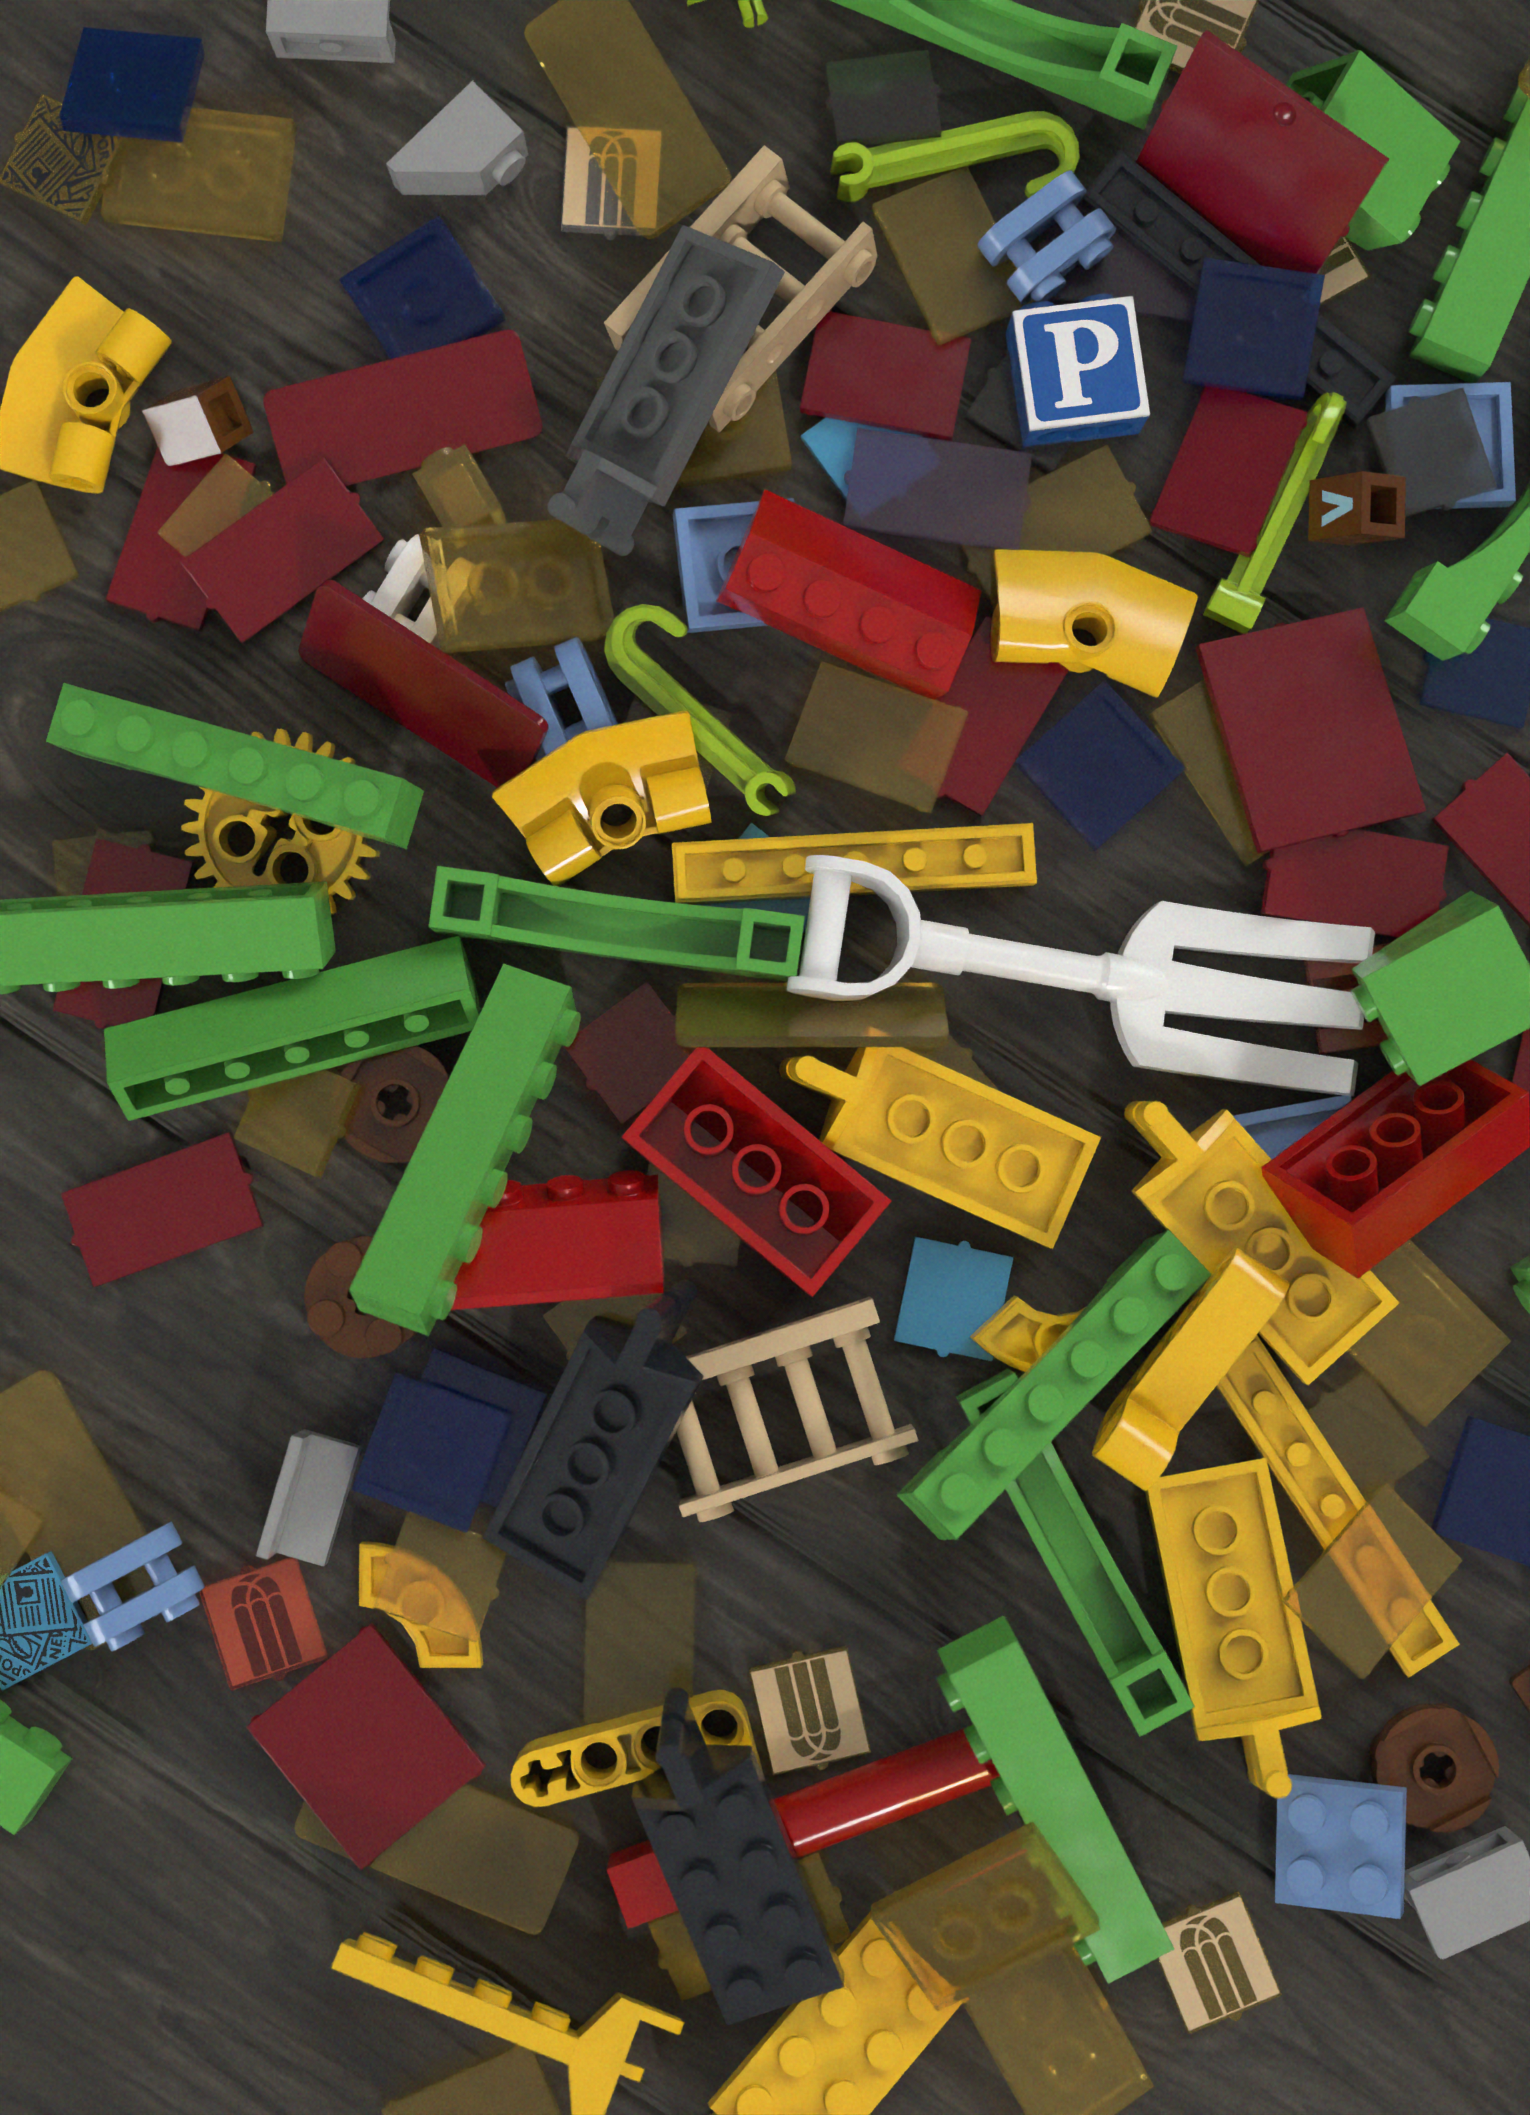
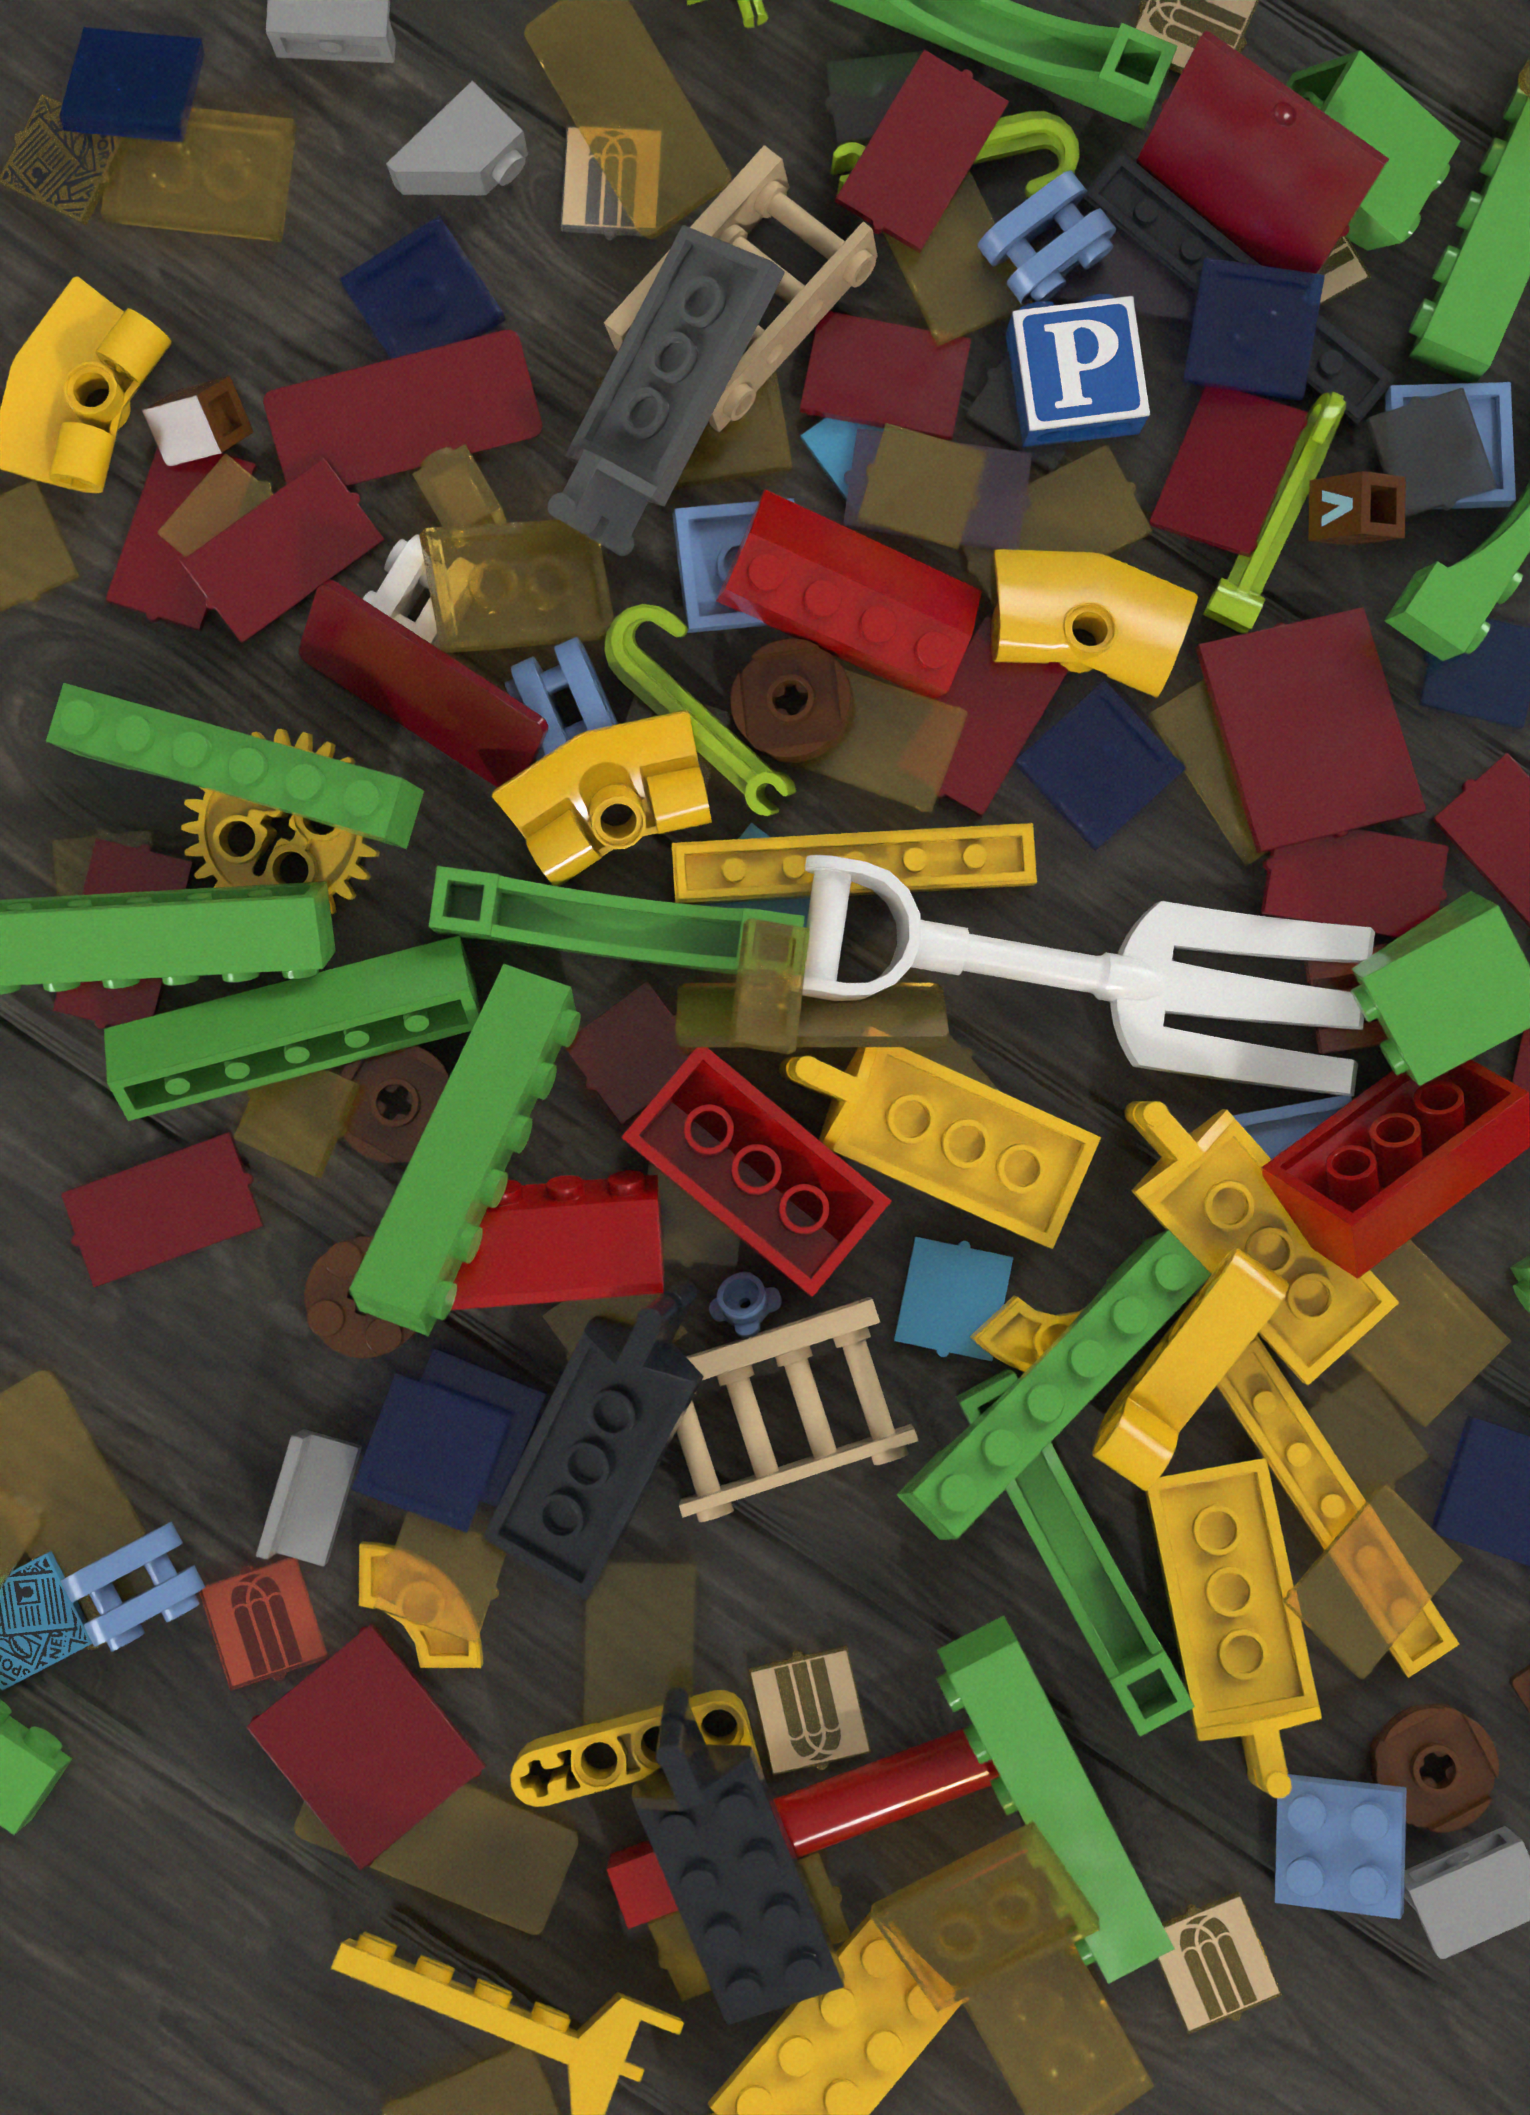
(738, 1290): none -> medium blue plate
(764, 680): none -> reddish brown plate
(769, 986): none -> clear yellow tile
(921, 151): none -> dark red piece
(922, 486): none -> clear yellow piece

